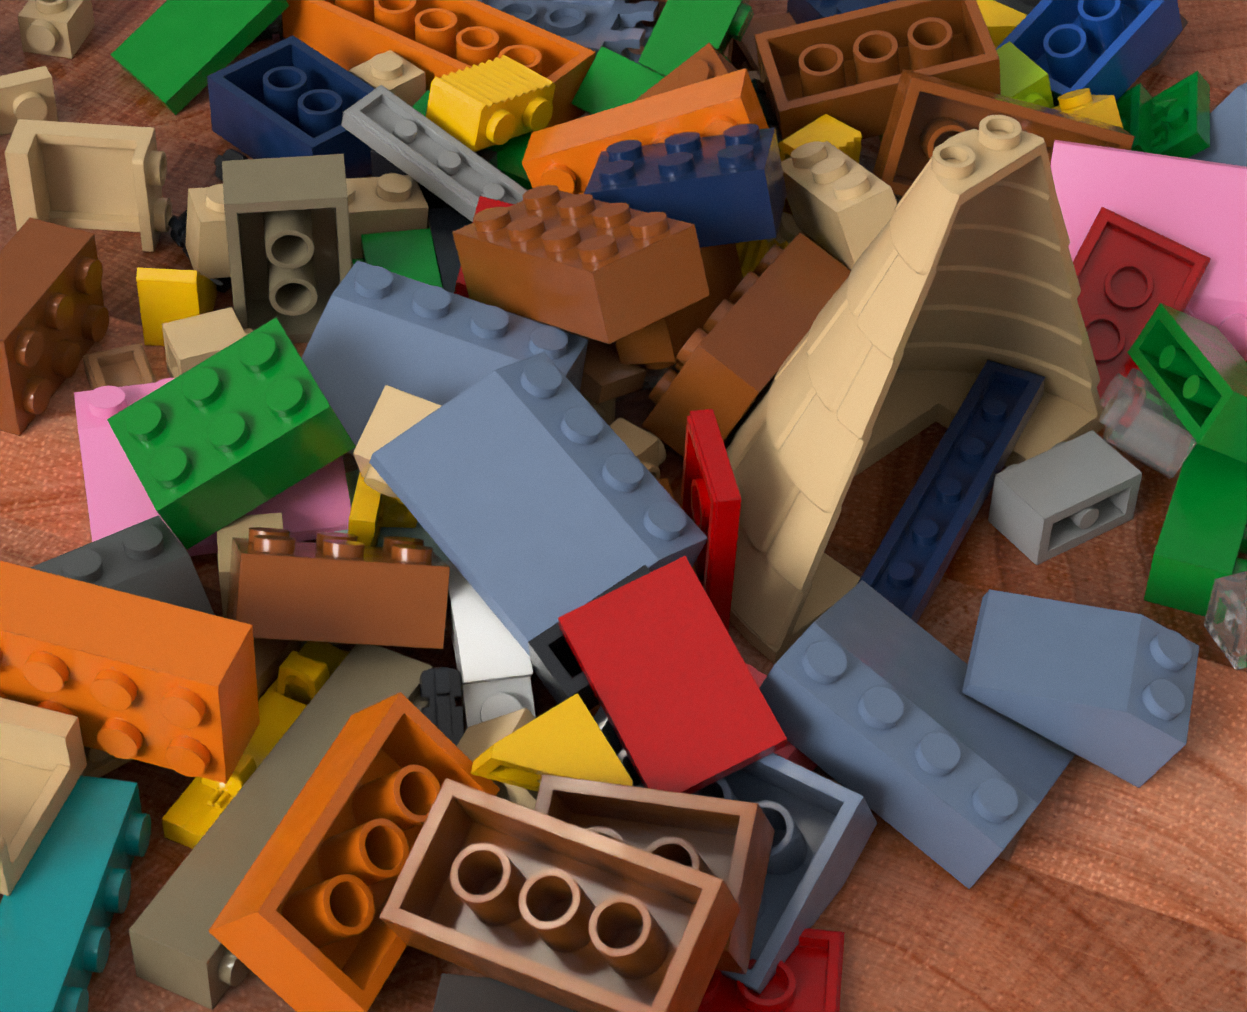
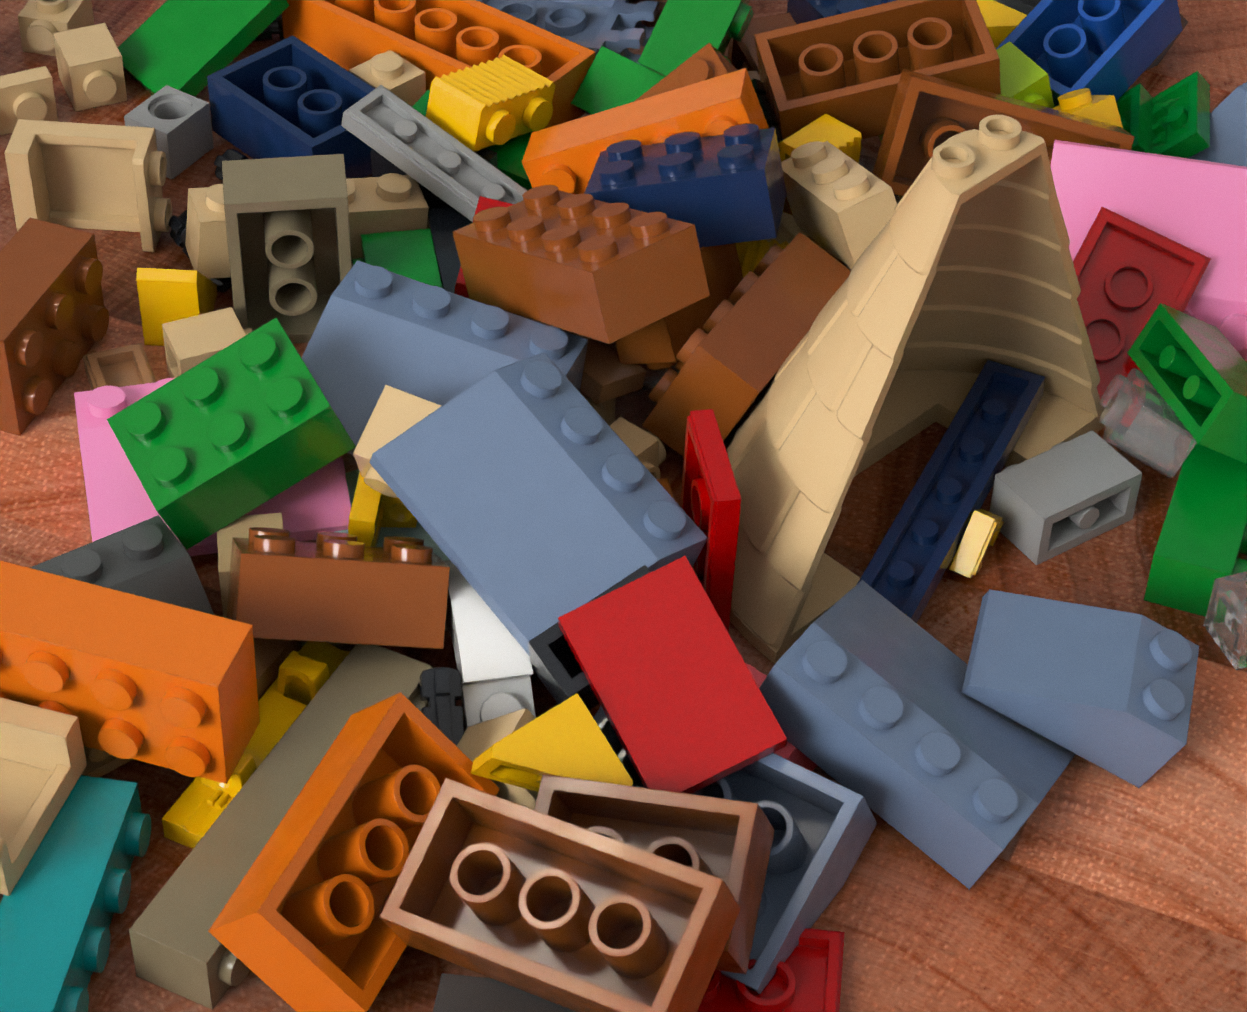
(90, 66): none -> tan brick
(180, 126): none -> light grey brick
(979, 534): none -> yellow tile

